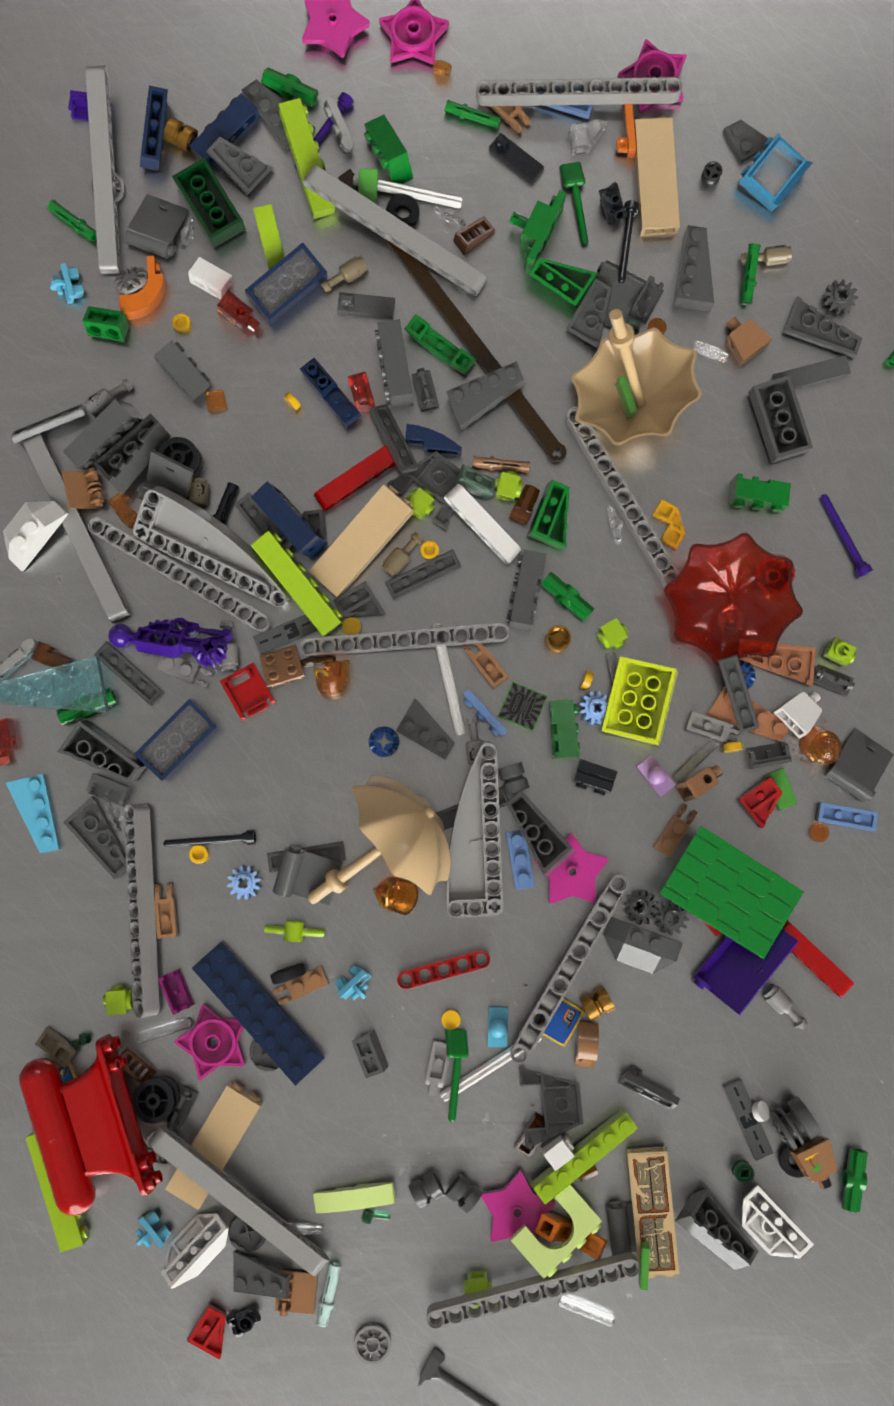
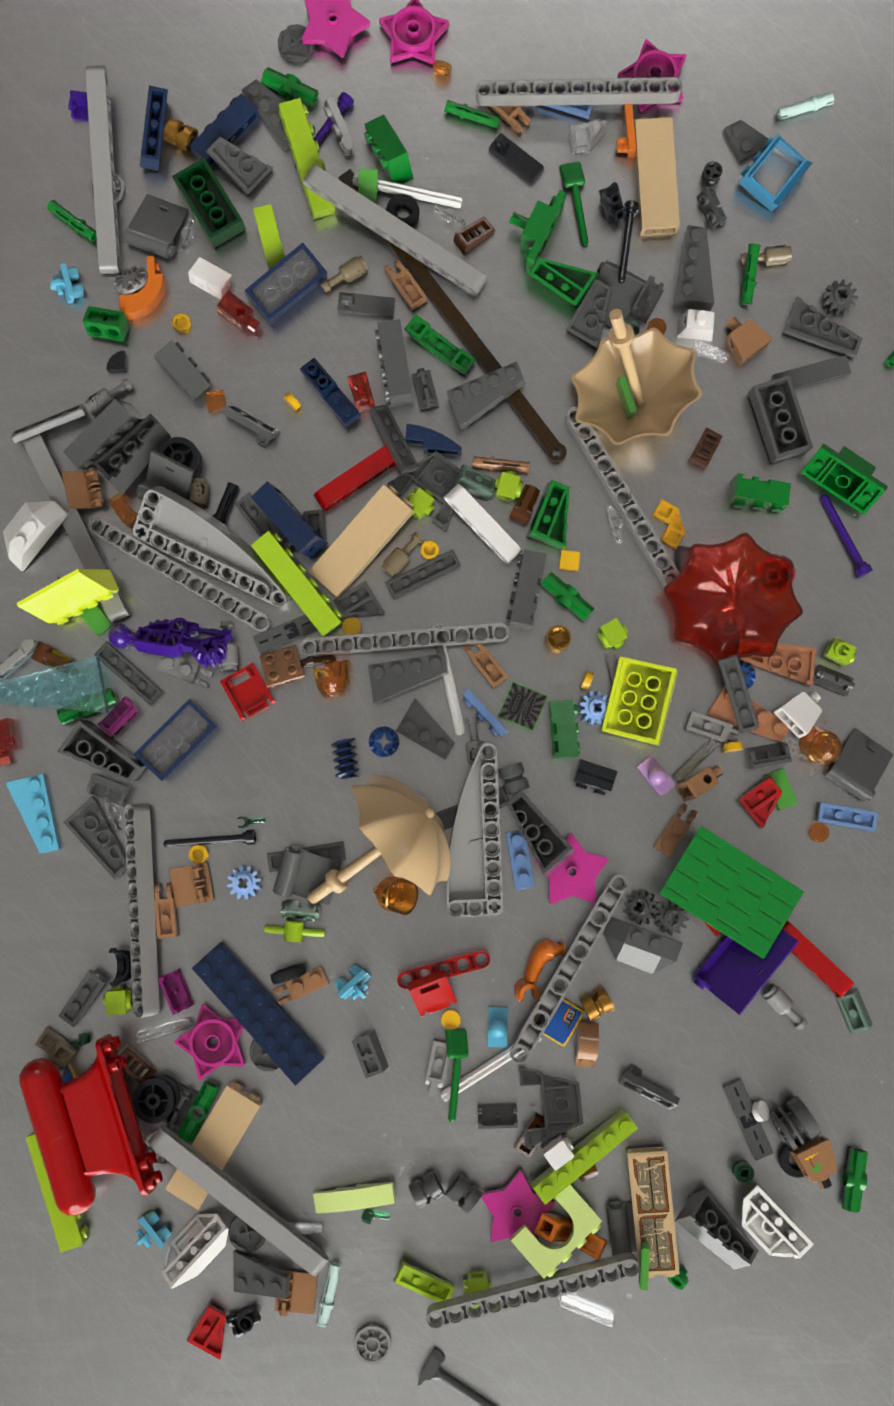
(70, 595): none -> neon yellow slope
(82, 997): none -> dark grey hinge
(96, 620): none -> bright green tile
(117, 362): none -> black tile
(119, 717): none -> magenta hinge
(123, 966): none -> black helmet
(191, 884): none -> medium nougat hinge
(193, 1121): none -> green piece
(250, 821): none -> clear green hand
(264, 431): none -> dark grey hinge
(291, 44): none -> dark grey tile
(308, 913): none -> sand green hinge
(345, 758): none -> dark blue piece
(400, 676): none -> dark grey wedge
(406, 285): none -> medium nougat hinge
(423, 1282): none -> lime hinge
(433, 998): none -> red container
(497, 1116): none -> dark grey hinge
(541, 954): none -> orange piece
(569, 560): none -> yellow tile
(680, 1280): none -> green tile
(681, 557): none -> dark grey cone
(696, 325): none -> white torso
(697, 460): none -> reddish brown slope
(709, 202): none -> dark grey hinge
(812, 104): none -> light aqua pin
(845, 477): none -> green brick
(855, 1011): none -> sand green slope

